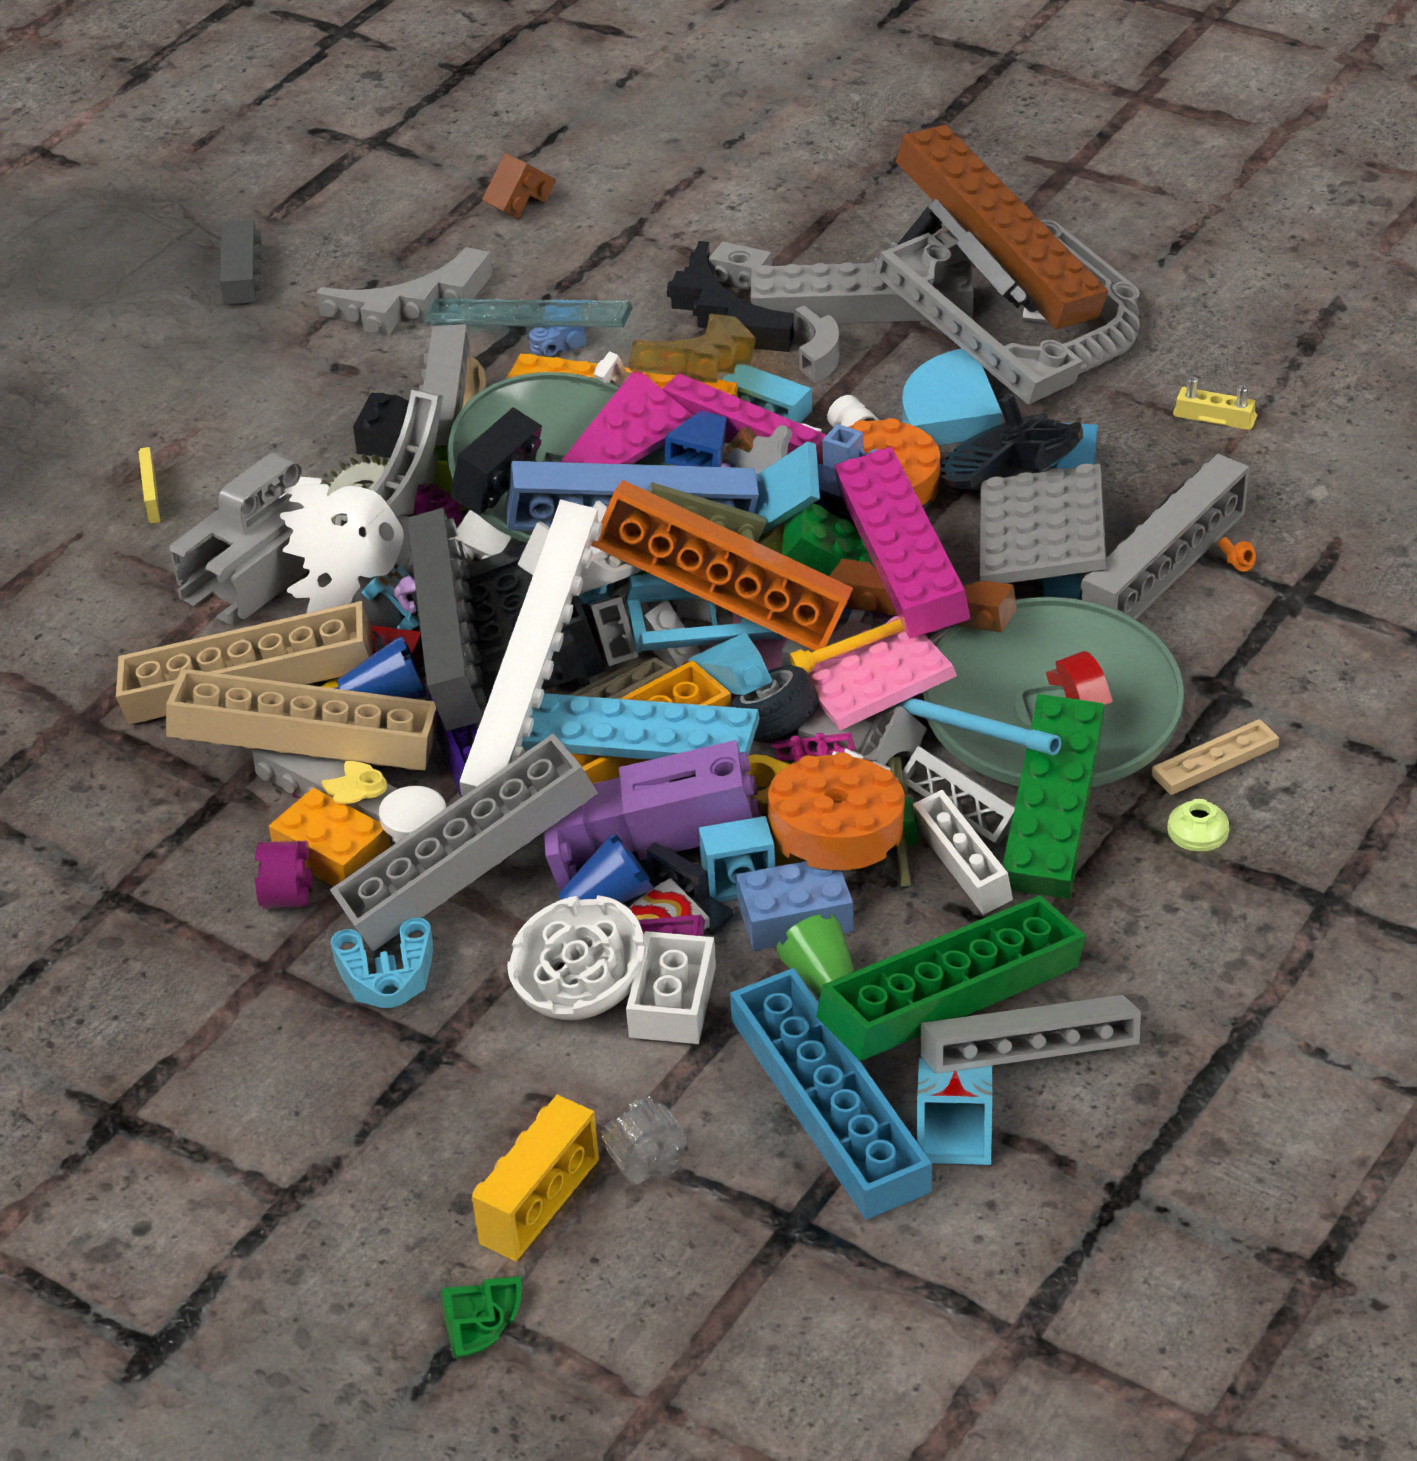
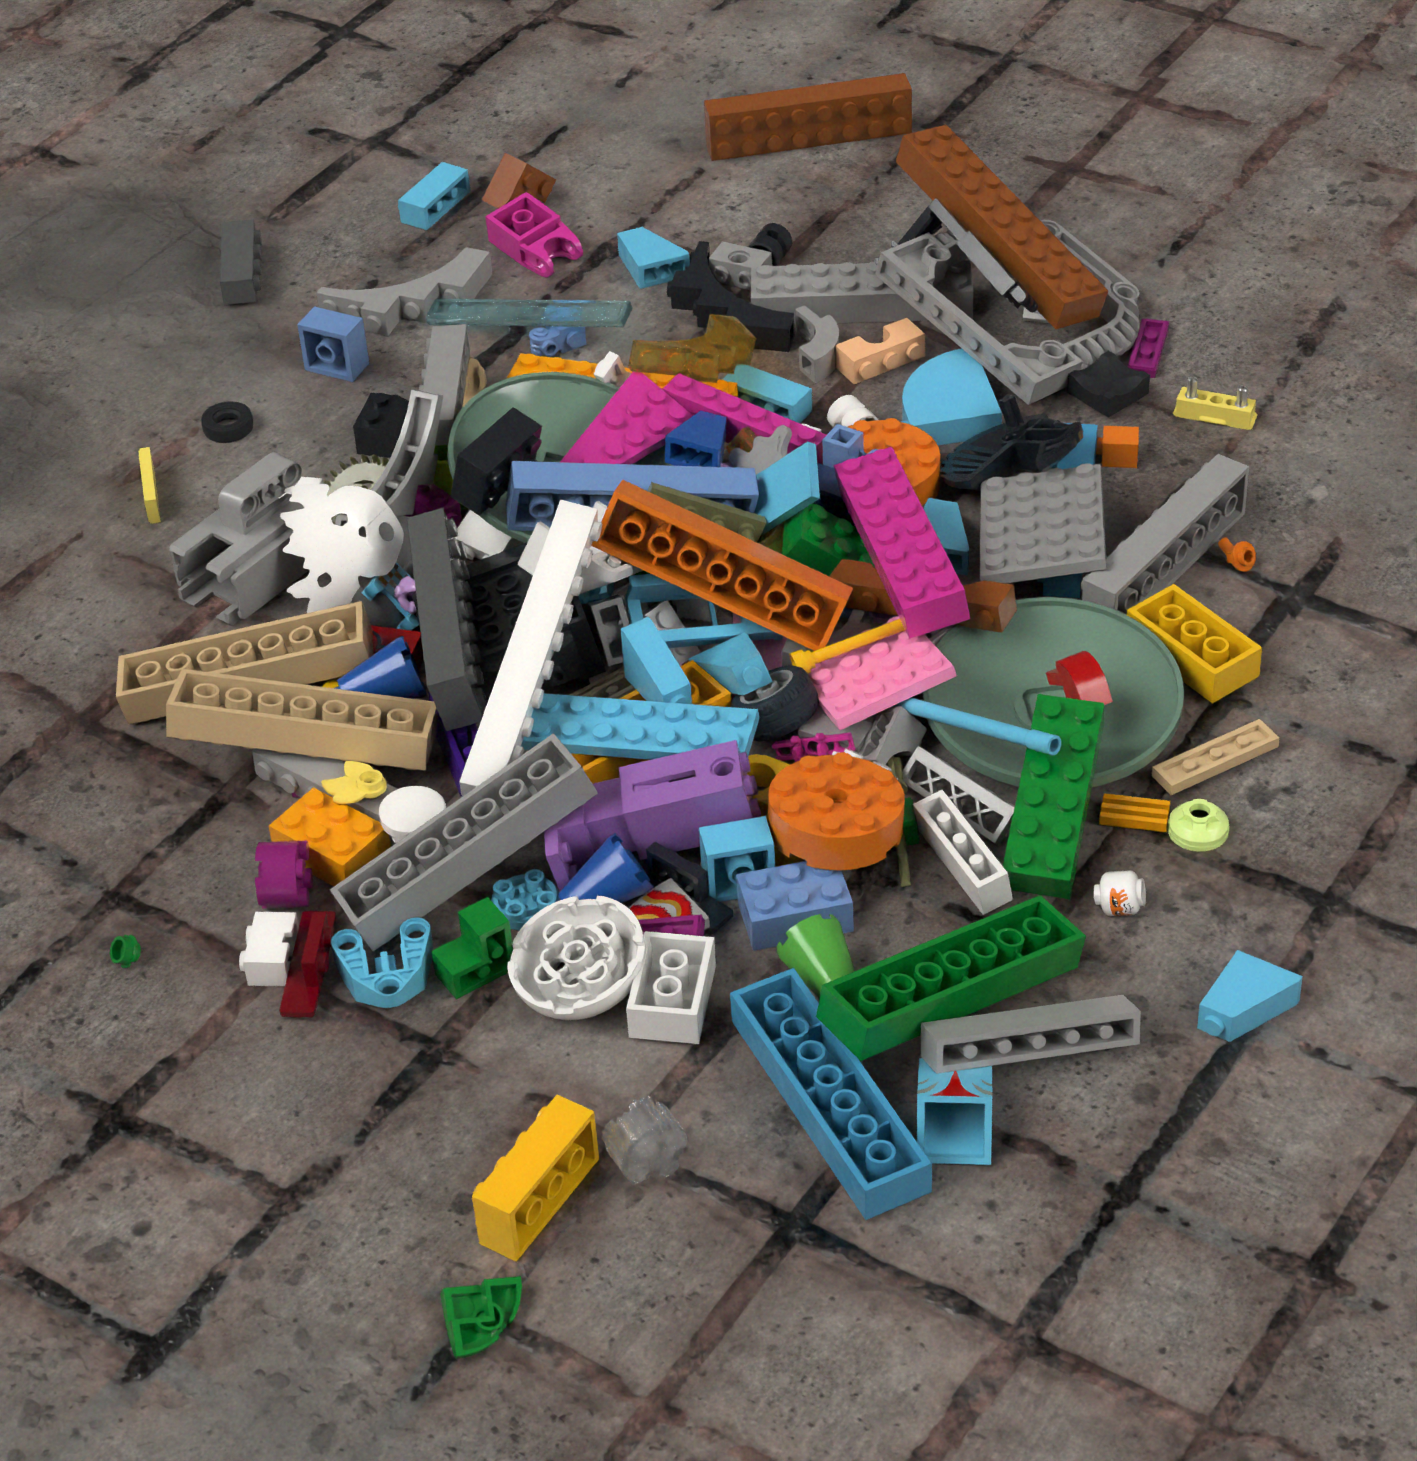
(125, 950): none -> green plate
(229, 432): none -> black tyre
(268, 948): none -> white brick
(308, 964): none -> dark red bracket
(333, 344): none -> medium blue brick
(434, 196): none -> medium azure brick
(479, 952): none -> green brick
(524, 896): none -> medium azure tile
(532, 234): none -> dark pink brick
(650, 257): none -> medium azure slope
(651, 665): none -> medium azure slope
(773, 239): none -> black wheel
(808, 116): none -> dark orange brick
(863, 360): none -> light nougat arch
(948, 525): none -> medium azure slope
(1108, 384): none -> black brick
(1119, 446): none -> orange brick
(1120, 893): none -> white head
(1134, 812): none -> light orange tile
(1149, 346): none -> magenta tile
(1208, 650): none -> yellow brick
(1247, 997): none -> medium azure slope

